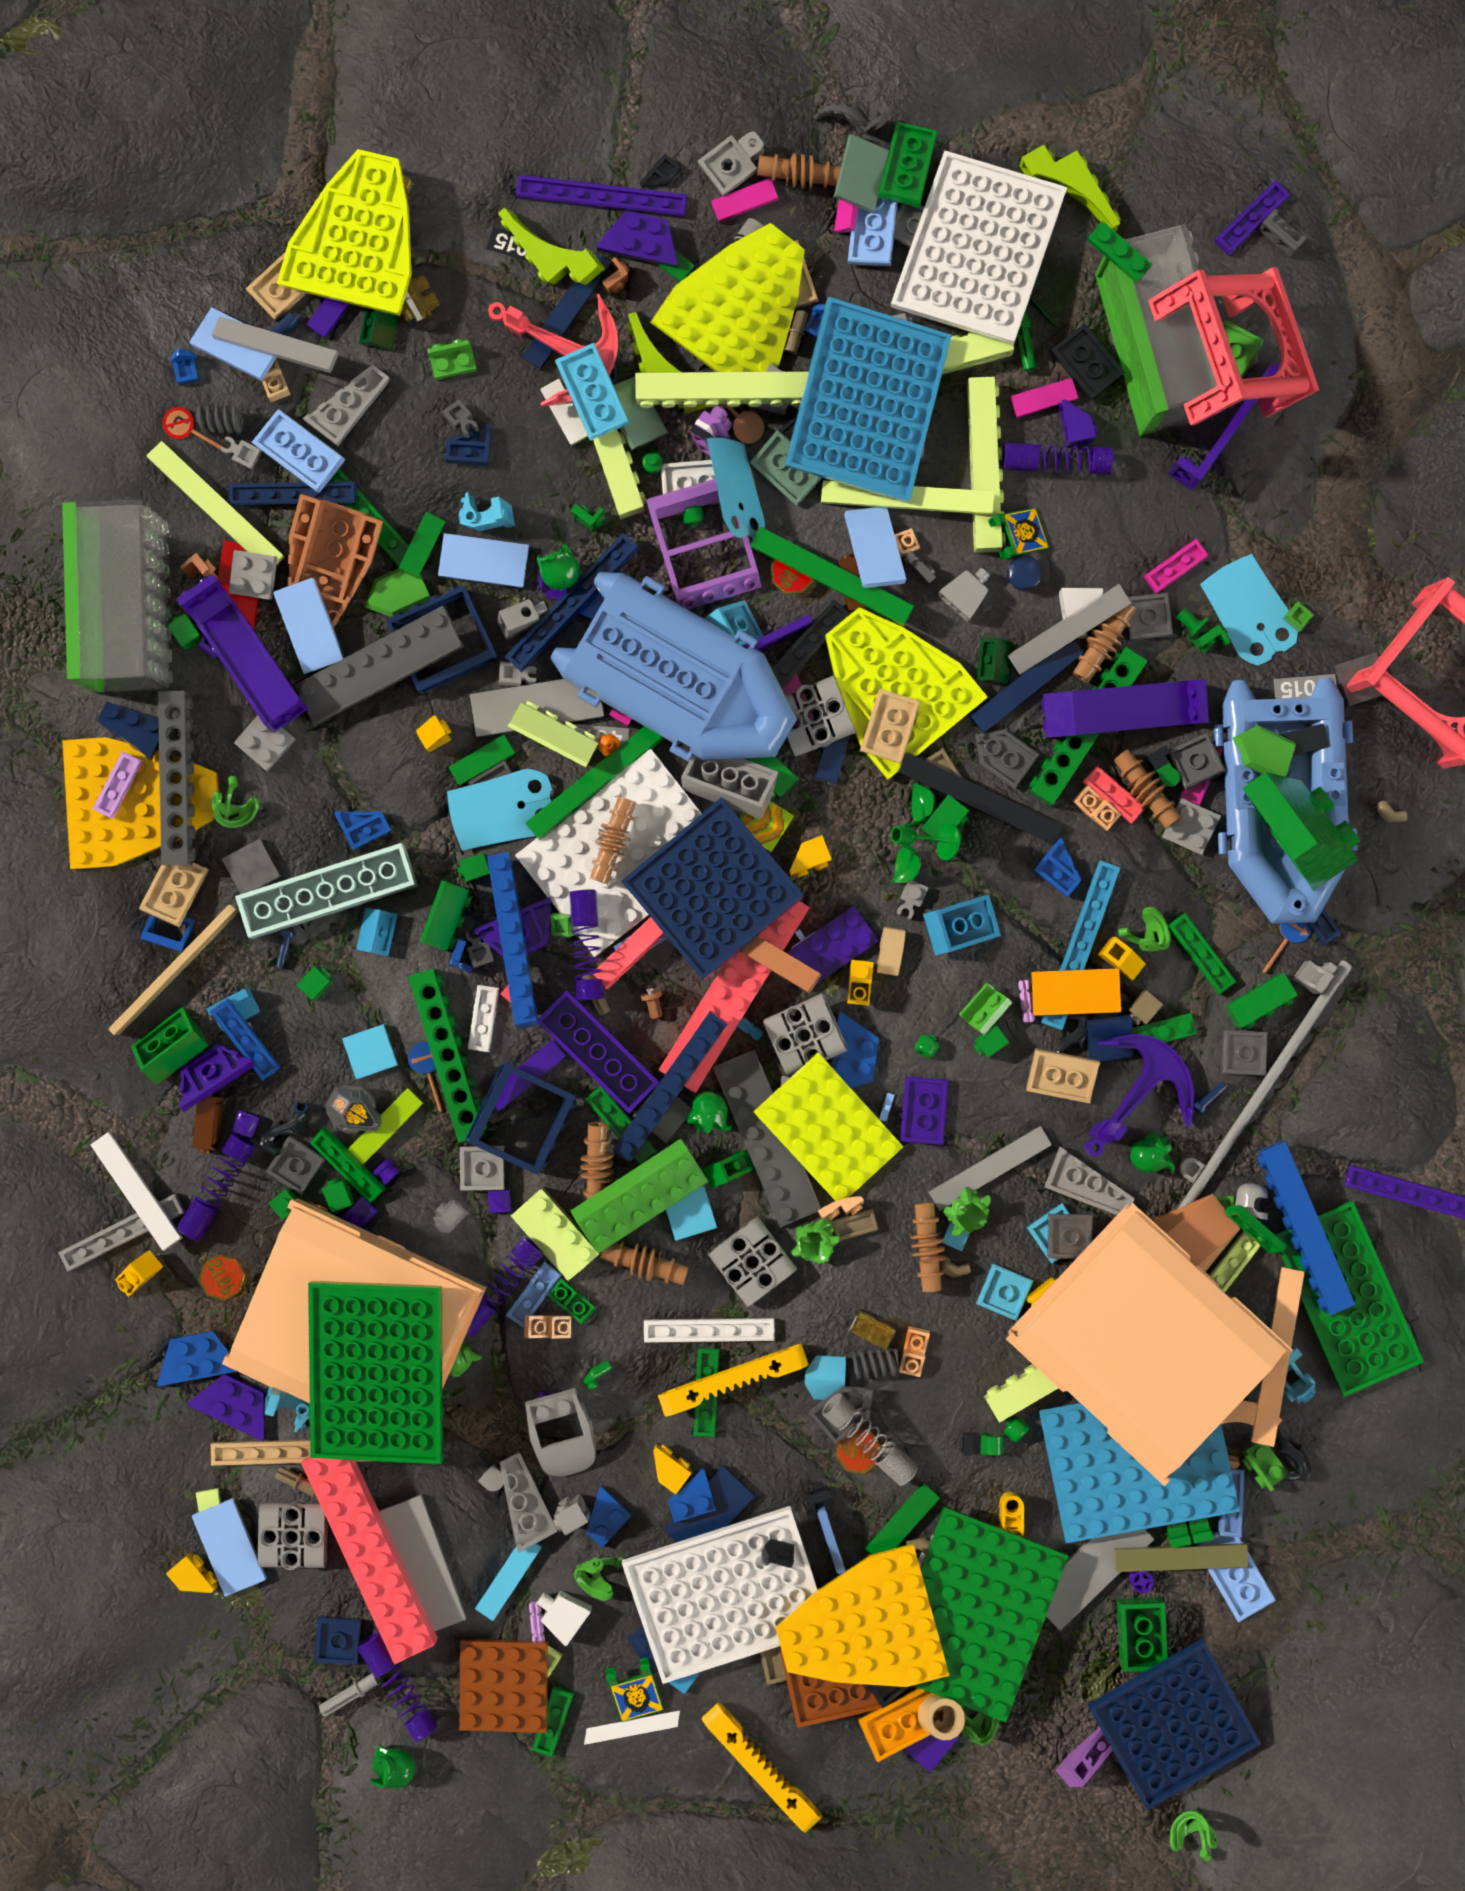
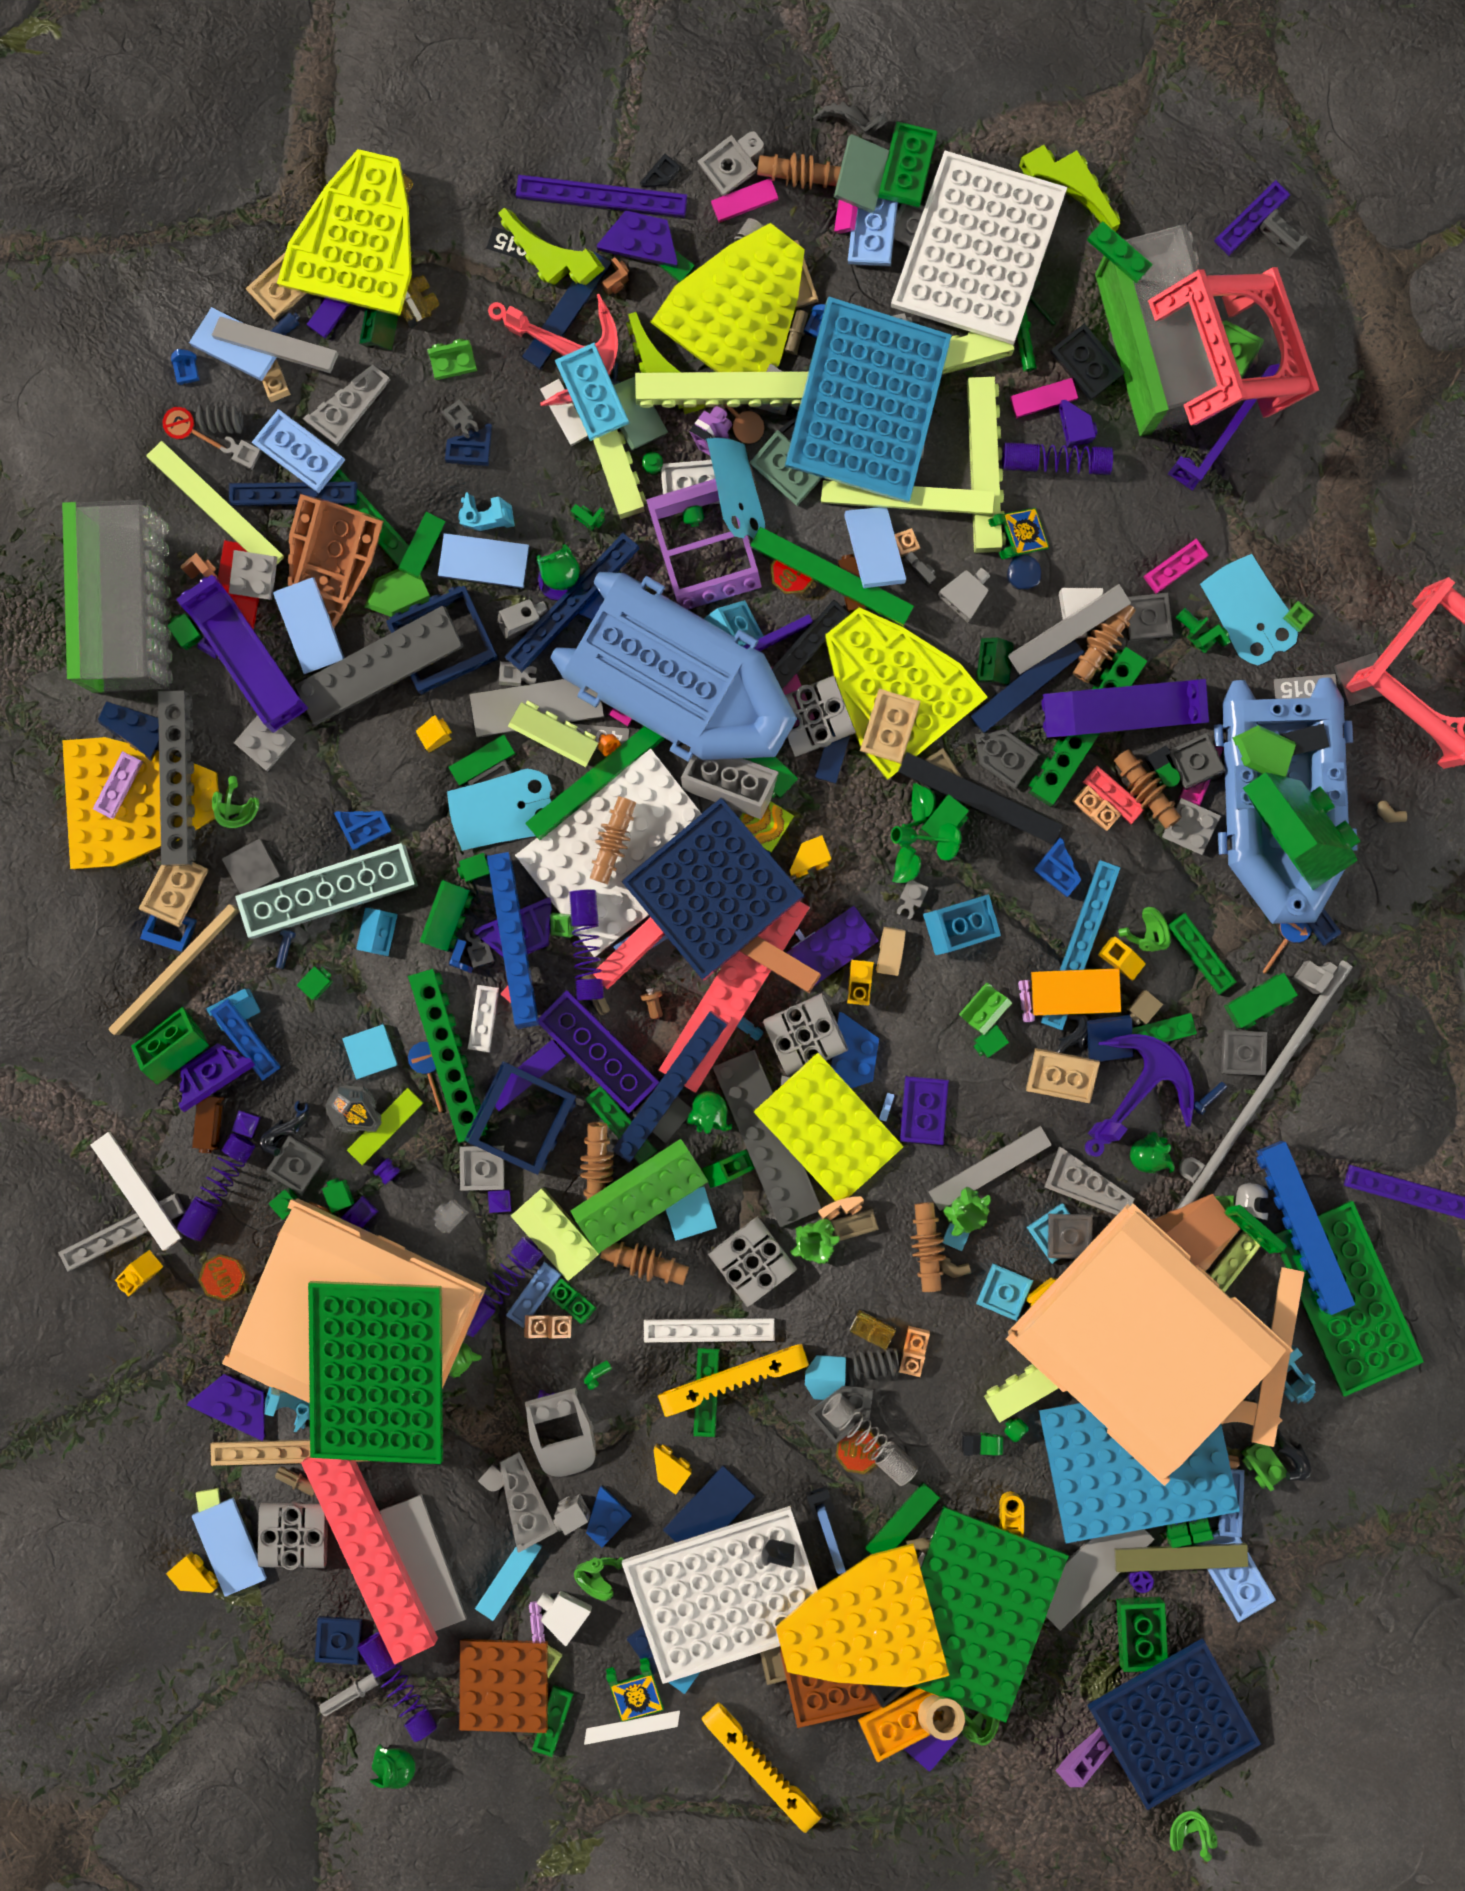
(194, 1358): blue wing -> none
(347, 1165): green tile -> none
(692, 1499): blue wing -> none
(926, 1046): green piece -> none

